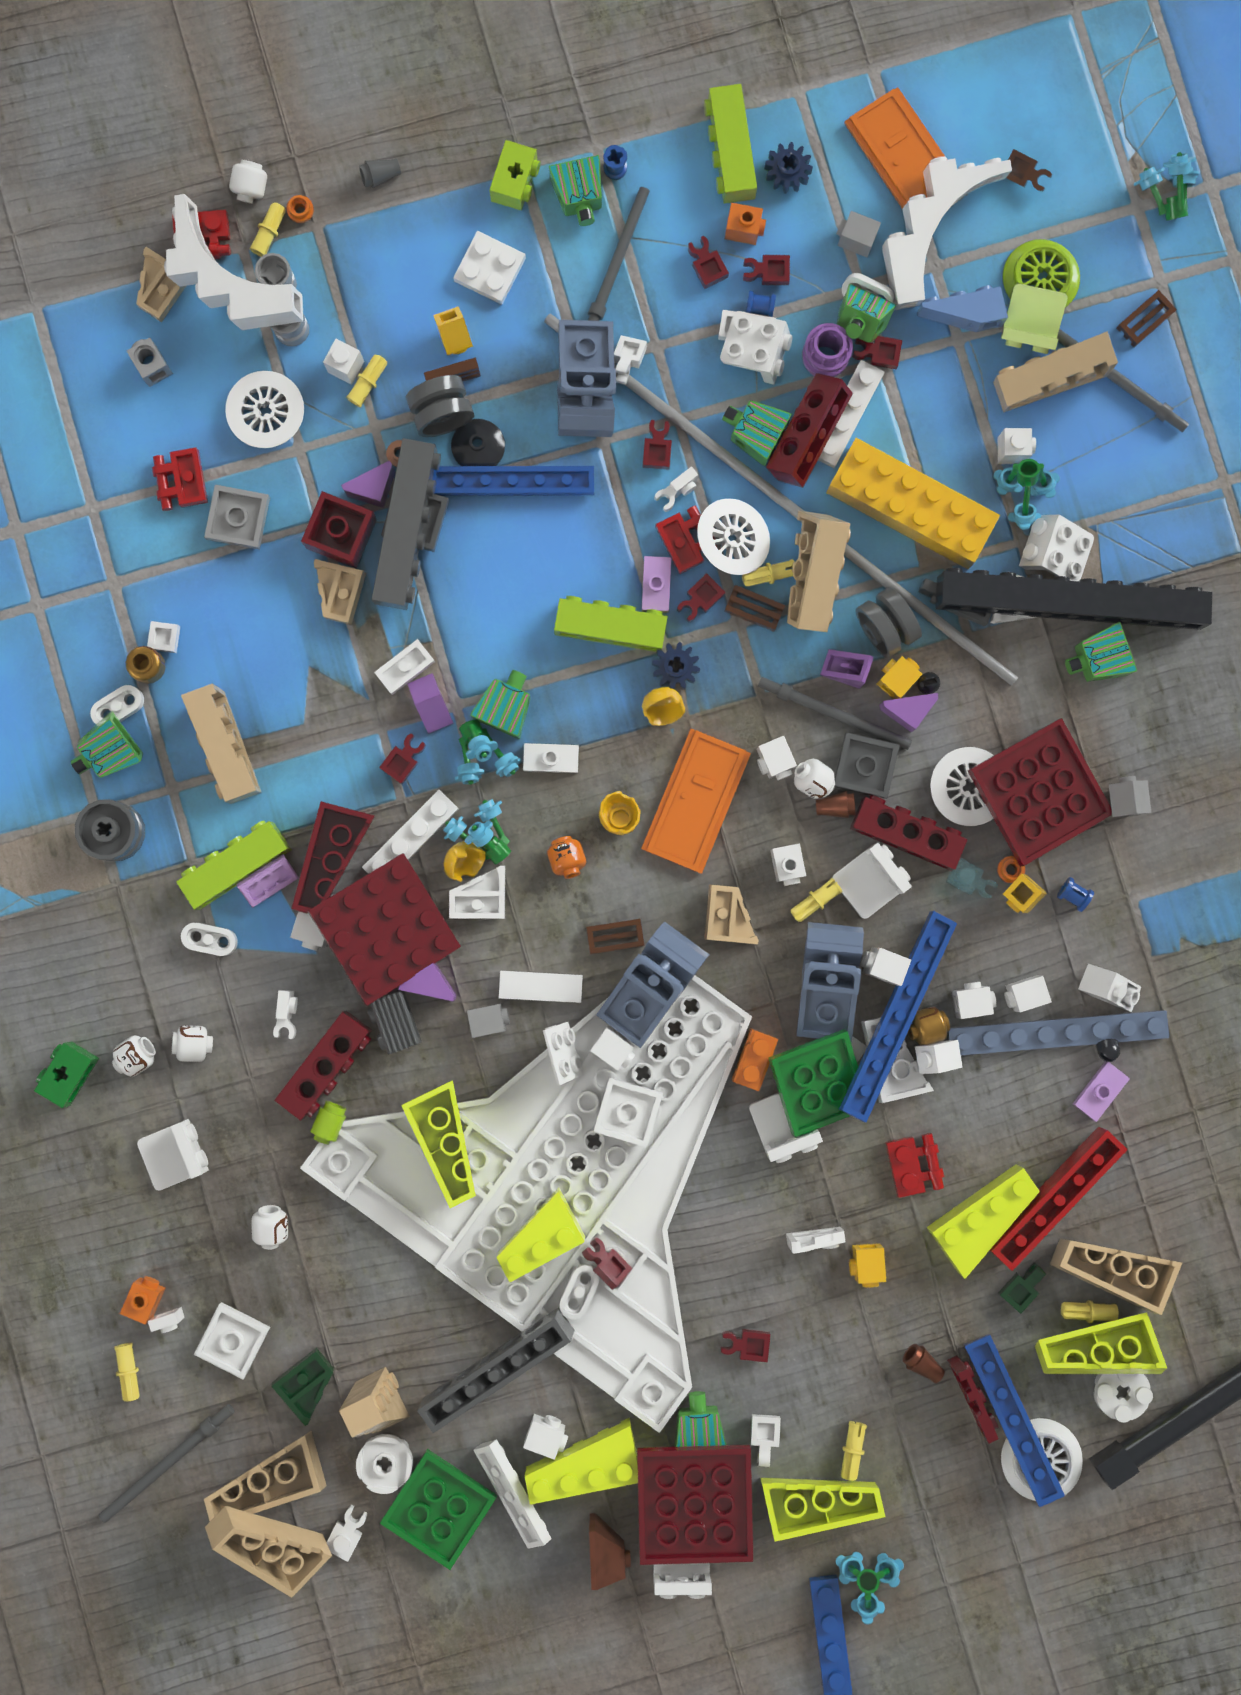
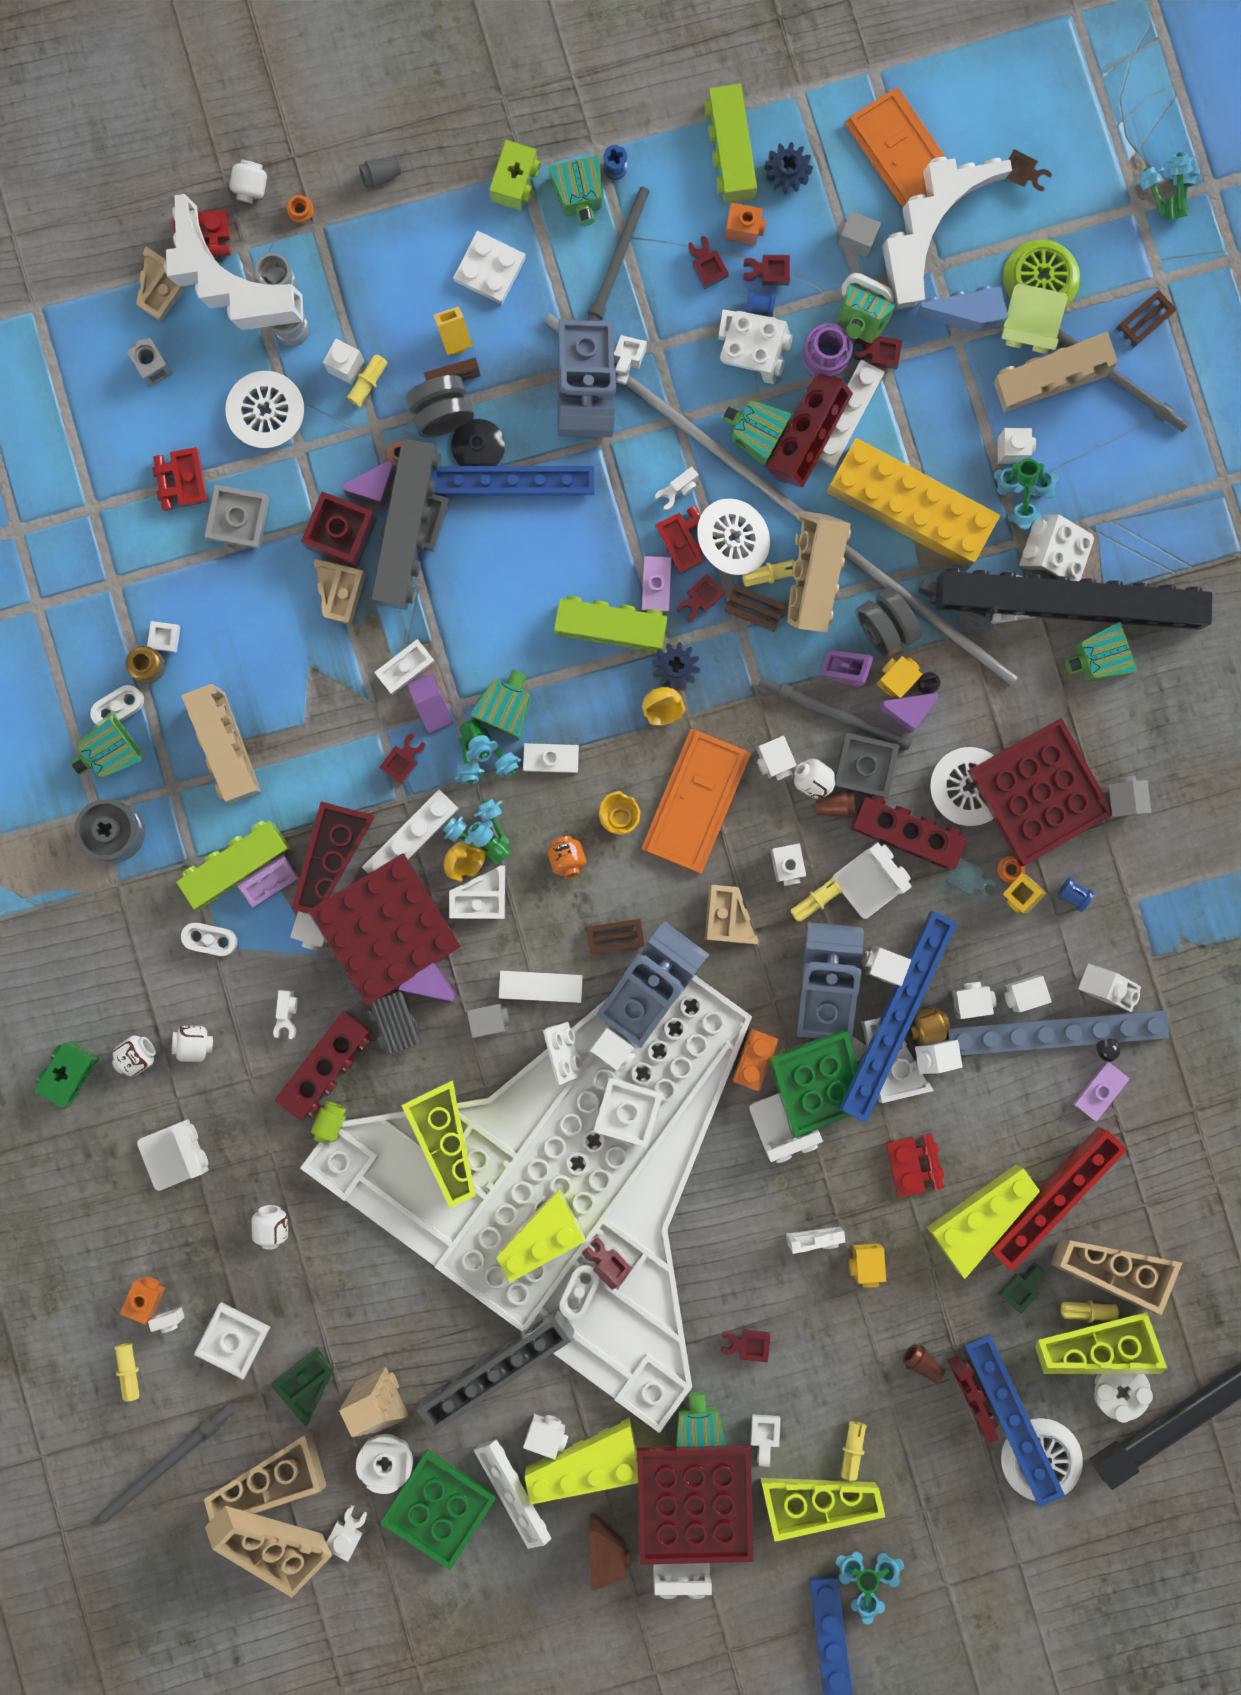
(268, 229): light yellow axle -> none
(657, 450): dark red plate -> none

